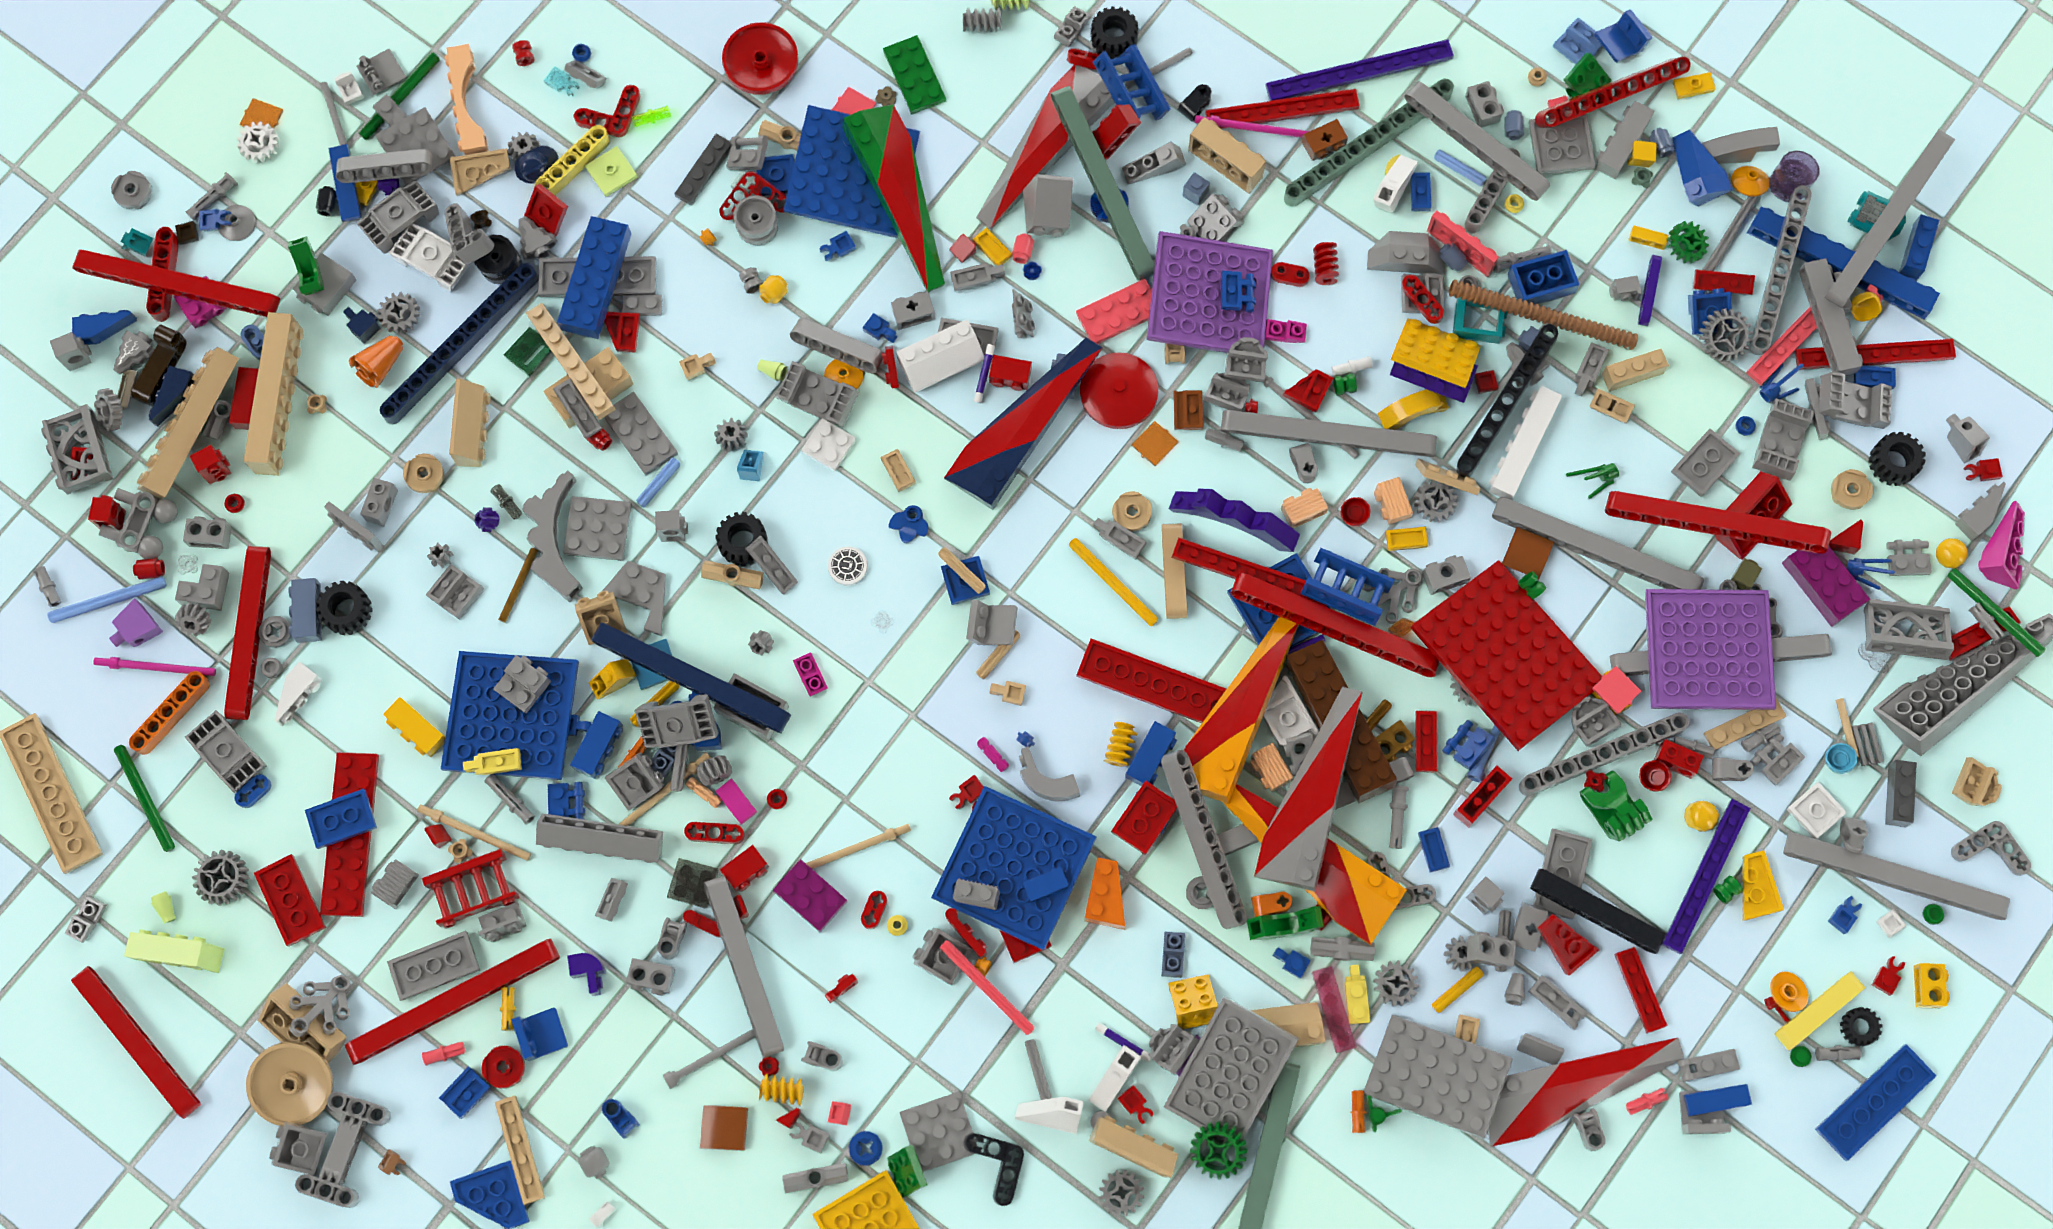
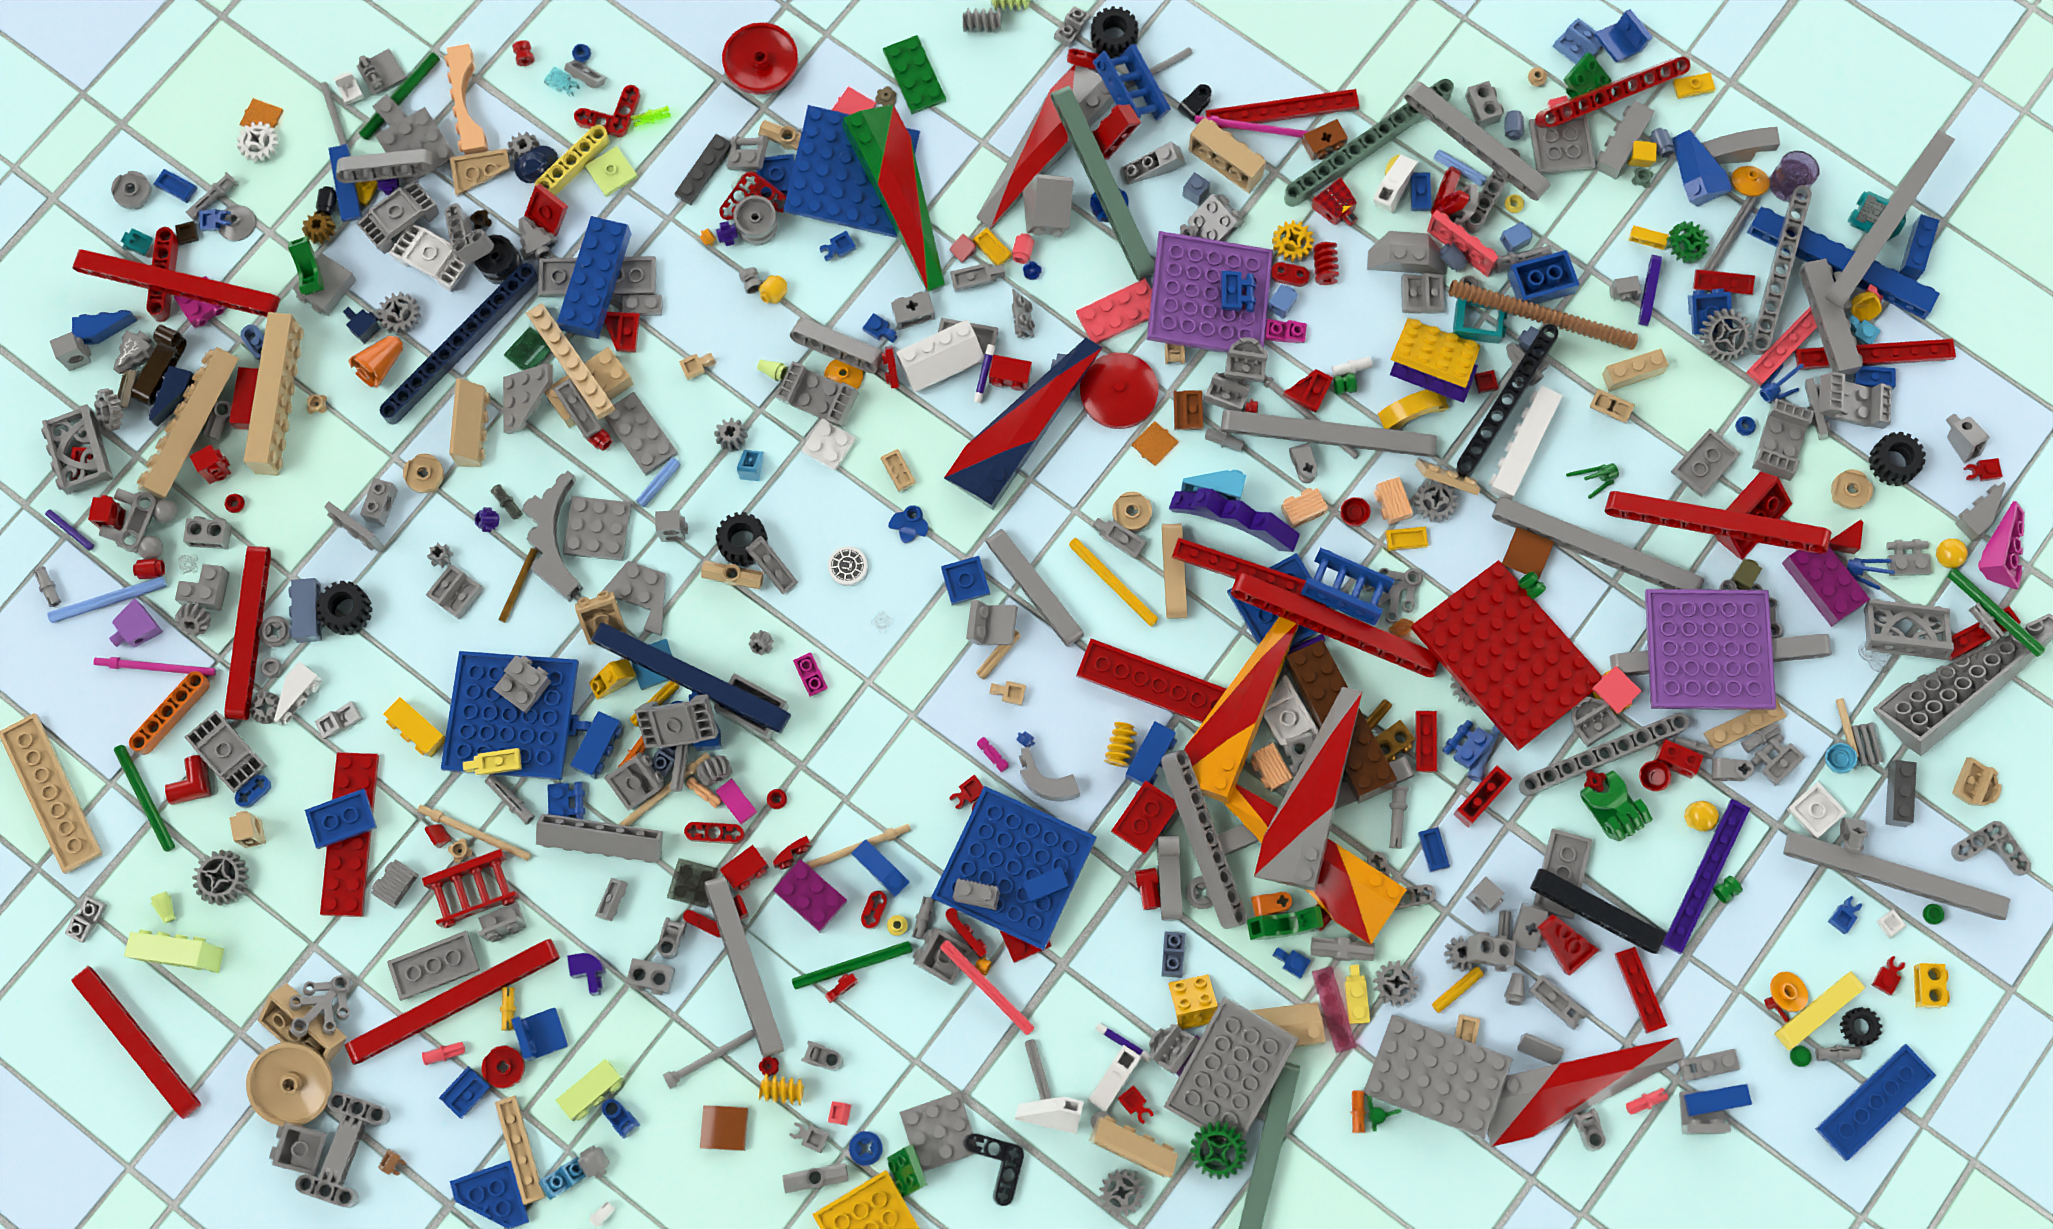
(69, 529): none -> dark purple bar
(175, 185): none -> blue tile
(195, 786): none -> red brick
(247, 829): none -> tan brick
(258, 714): none -> light grey gear
(289, 900): red plate -> none
(319, 220): none -> pearl gold gear
(338, 720): none -> light grey slope
(523, 395): none -> light grey plate
(562, 1179): none -> dark azure slope
(590, 1090): none -> yellowish green brick
(727, 233): none -> dark purple gear
(786, 857): none -> red slope
(789, 1118): red slope -> none
(851, 965): none -> green axle
(880, 868): none -> blue slope
(923, 917): none -> light grey pin
(954, 563): tan axle -> none
(1034, 587): none -> light grey beam
(1105, 896): orange wedge -> none
(1147, 883): none -> red piece
(1169, 877): none -> light grey beam
(1226, 483): none -> medium azure slope
(1282, 301): none -> medium blue brick
(1297, 234): none -> yellow gear
(1336, 204): none -> red torso
(1360, 70): dark purple plate -> none
(1409, 291): red beam -> none
(1437, 582): light grey brick -> none
(1447, 199): none -> red beam
(1464, 214): none -> light grey slope
(1516, 237): none -> medium blue brick
(1590, 367): light grey hinge -> none
(1760, 891): yellow wing -> none
(1864, 331): none -> medium azure plate

